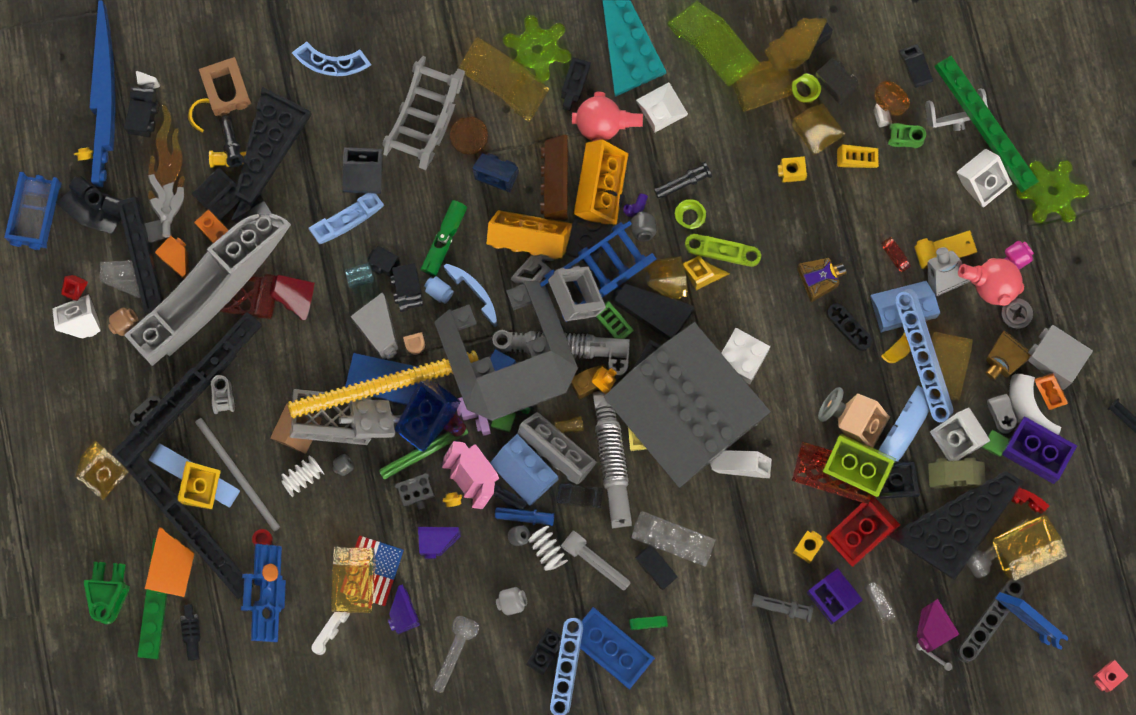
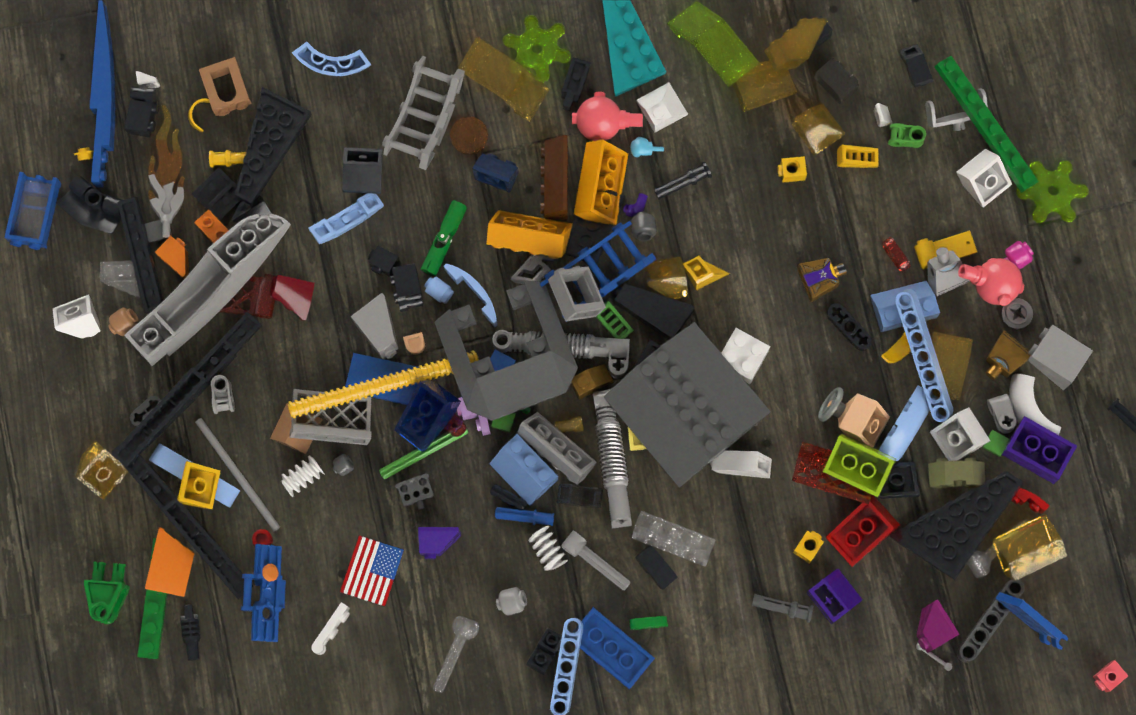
(73, 287): red slope -> none
(231, 147): black pin -> none
(353, 579): clear yellow slope -> none
(359, 275): clear light blue piece -> none
(371, 419): light grey plate -> none
(402, 612): dark purple slope -> none
(452, 499): yellow plate -> none
(471, 472): bright pink slope -> none
(518, 535): dark grey piece -> none
(604, 379): light orange tile -> none
(641, 146): none -> medium azure piece
(693, 205): lime piece -> none
(723, 250): lime plate -> none
(812, 82): lime piece -> none
(882, 606): clear wing -> none
(892, 98): clear orange tile -> none
(1051, 391): orange slope -> none

